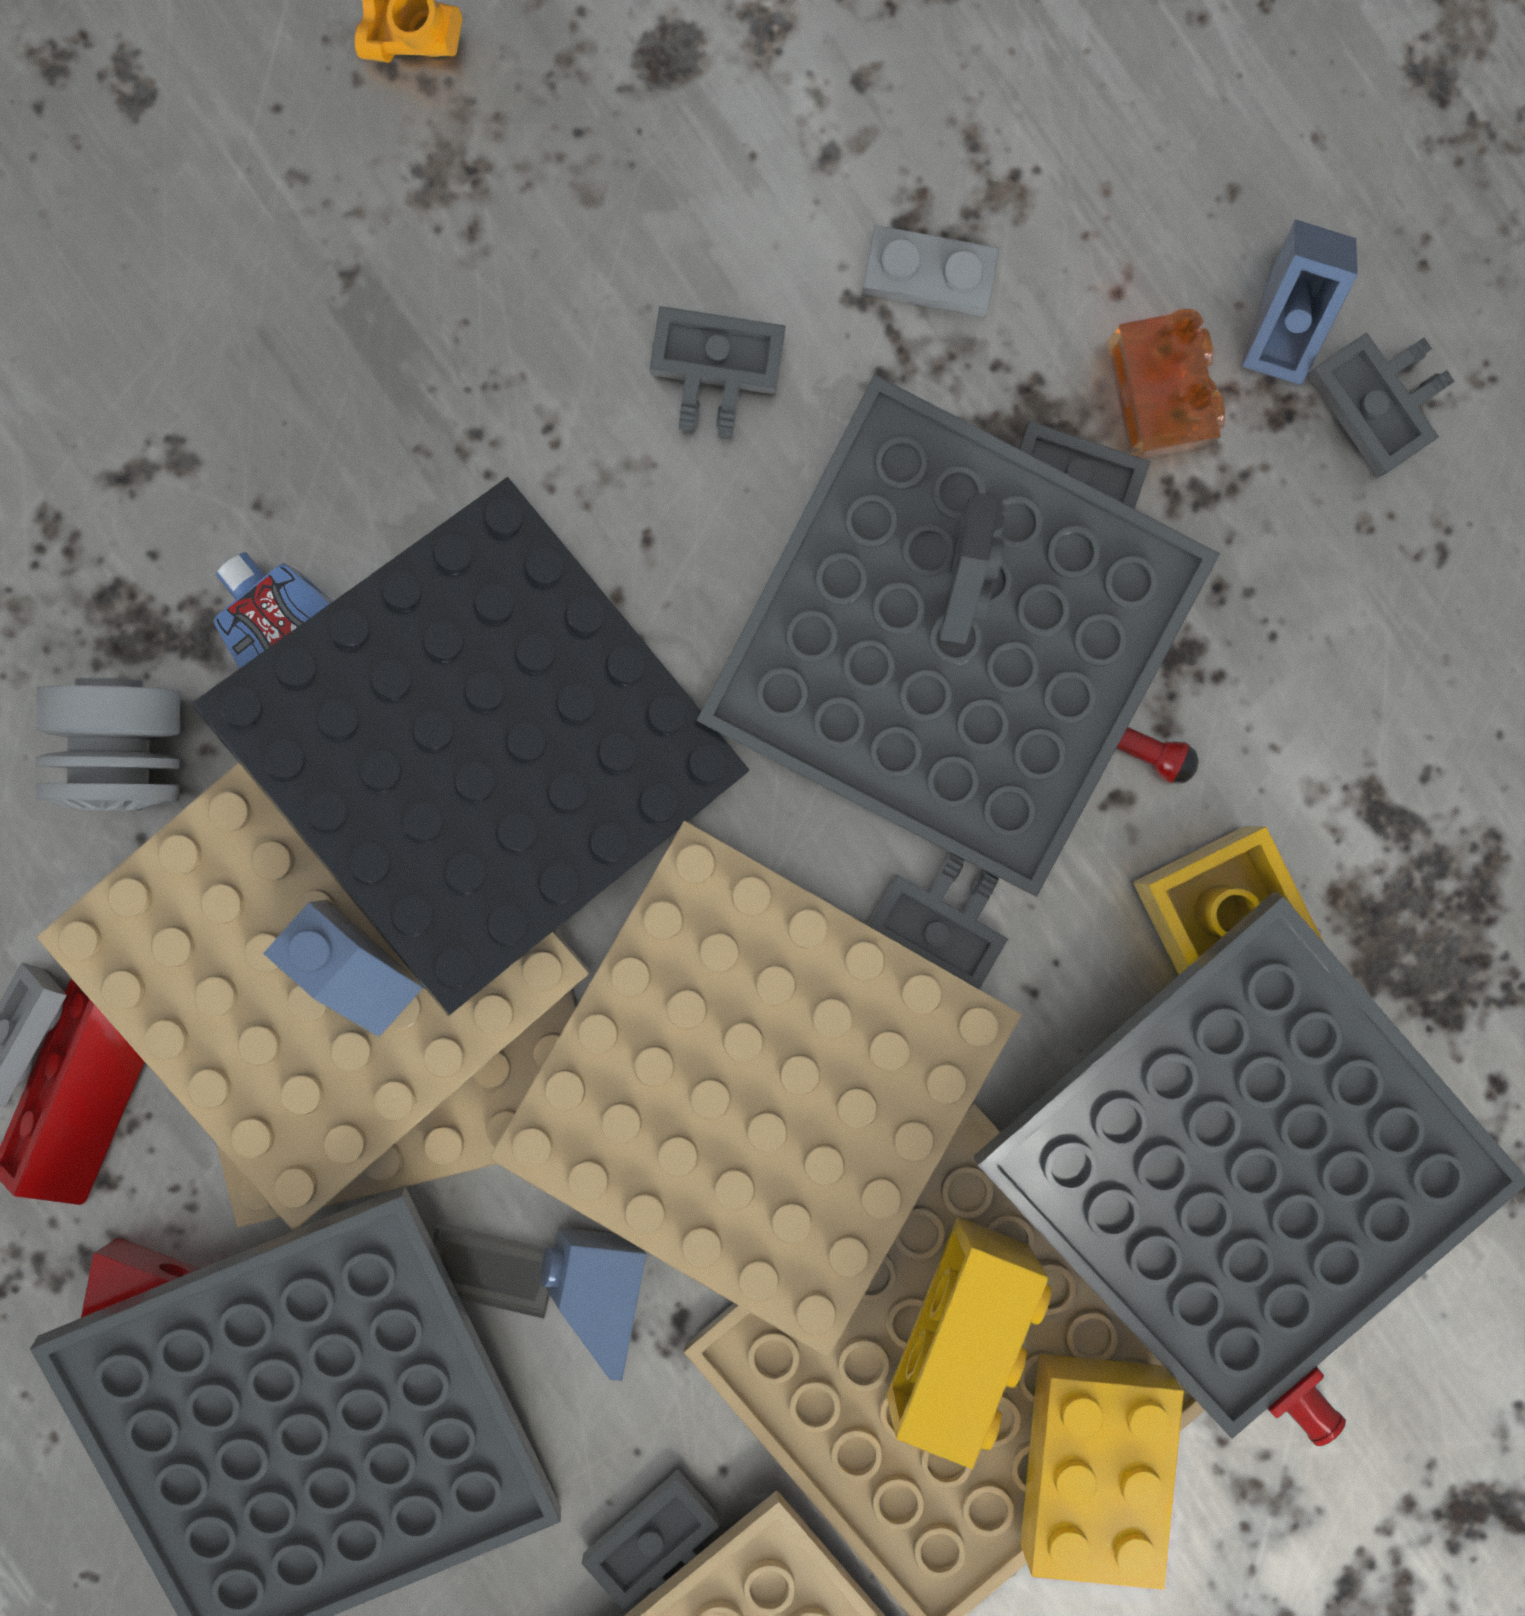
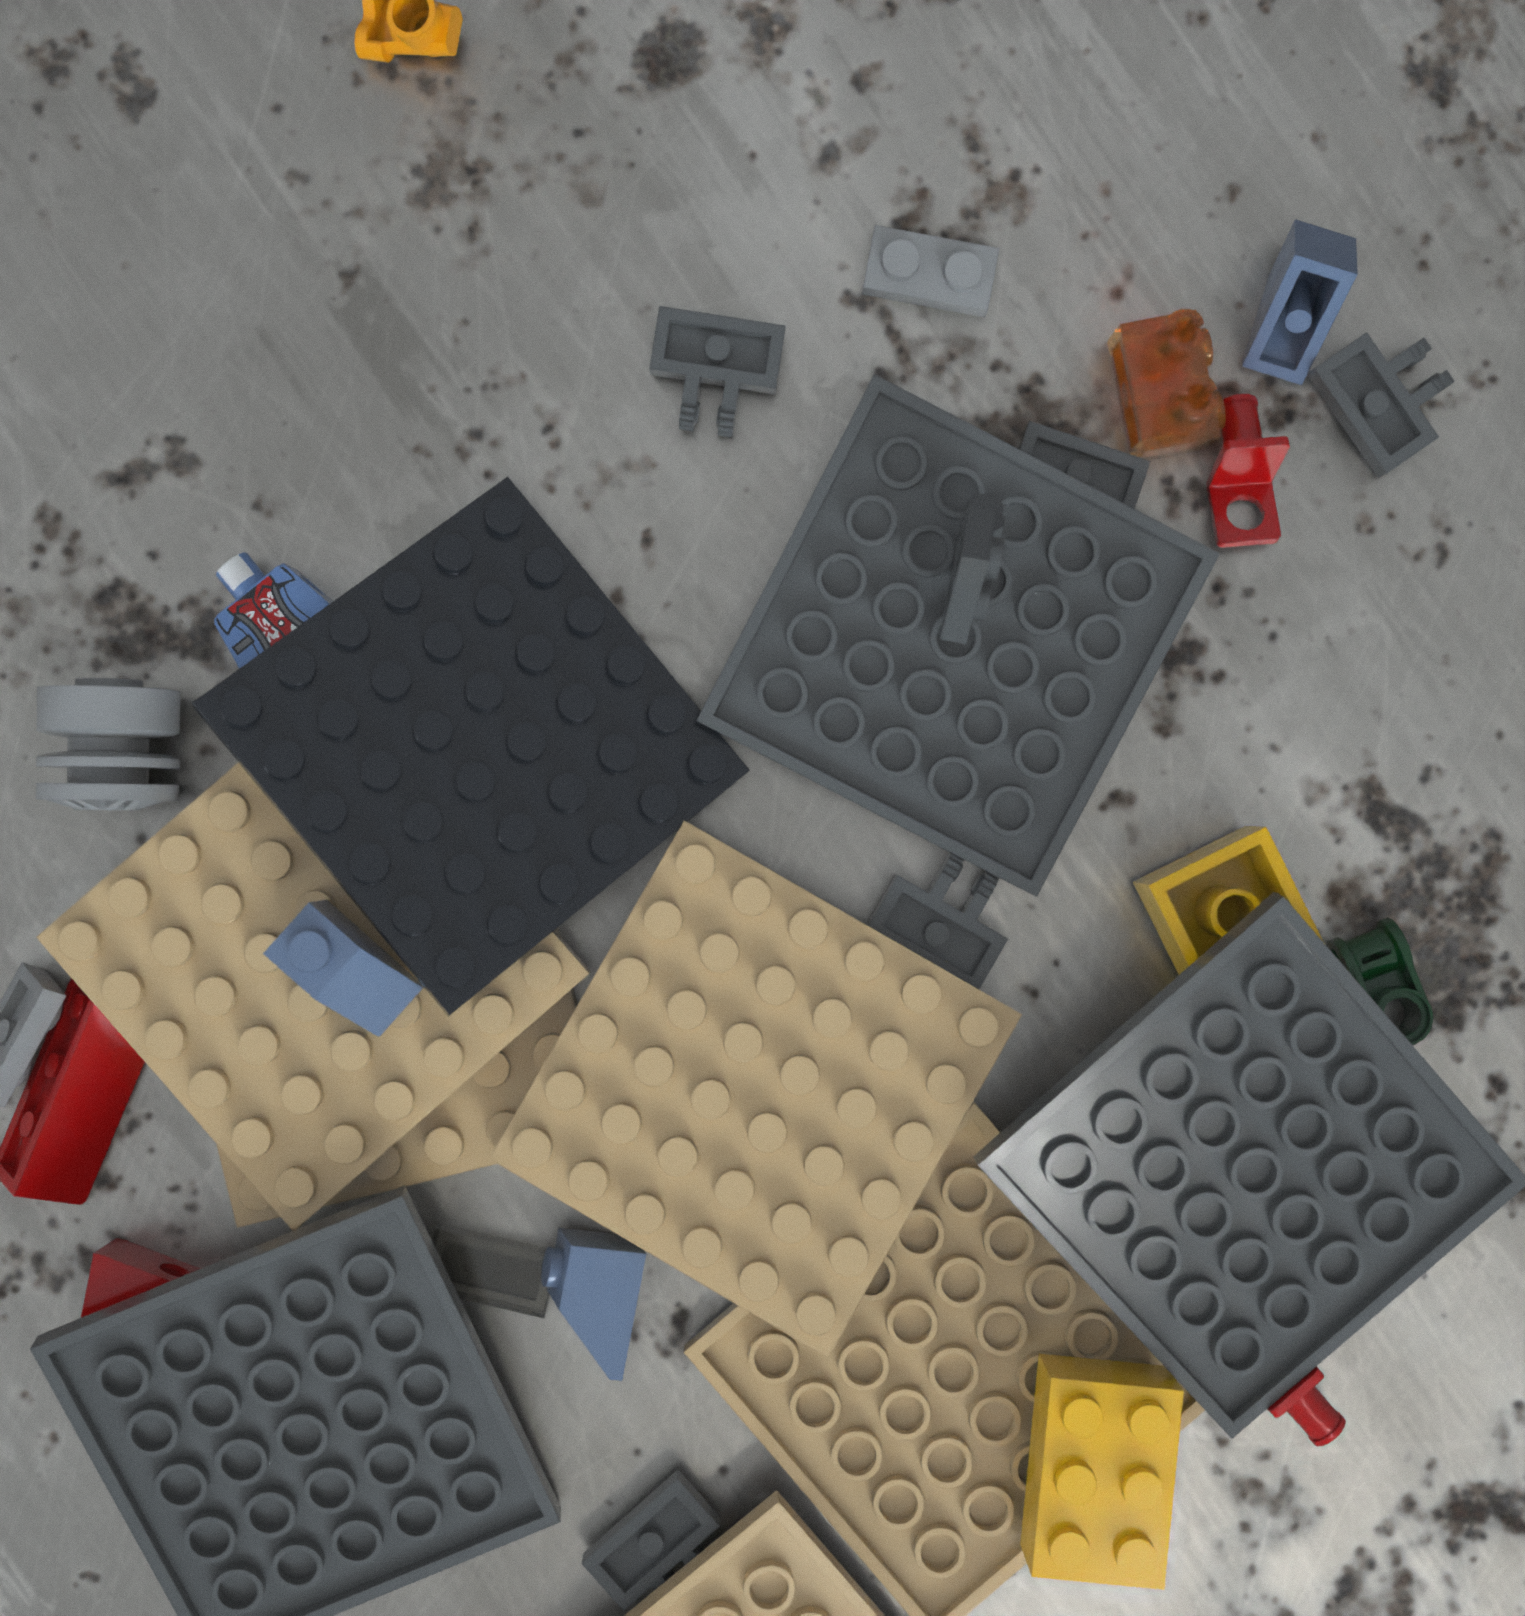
(967, 1343): yellow brick -> none
(1172, 760): red piece -> none
(1245, 473): none -> red bracket
(1386, 971): none -> dark green piece

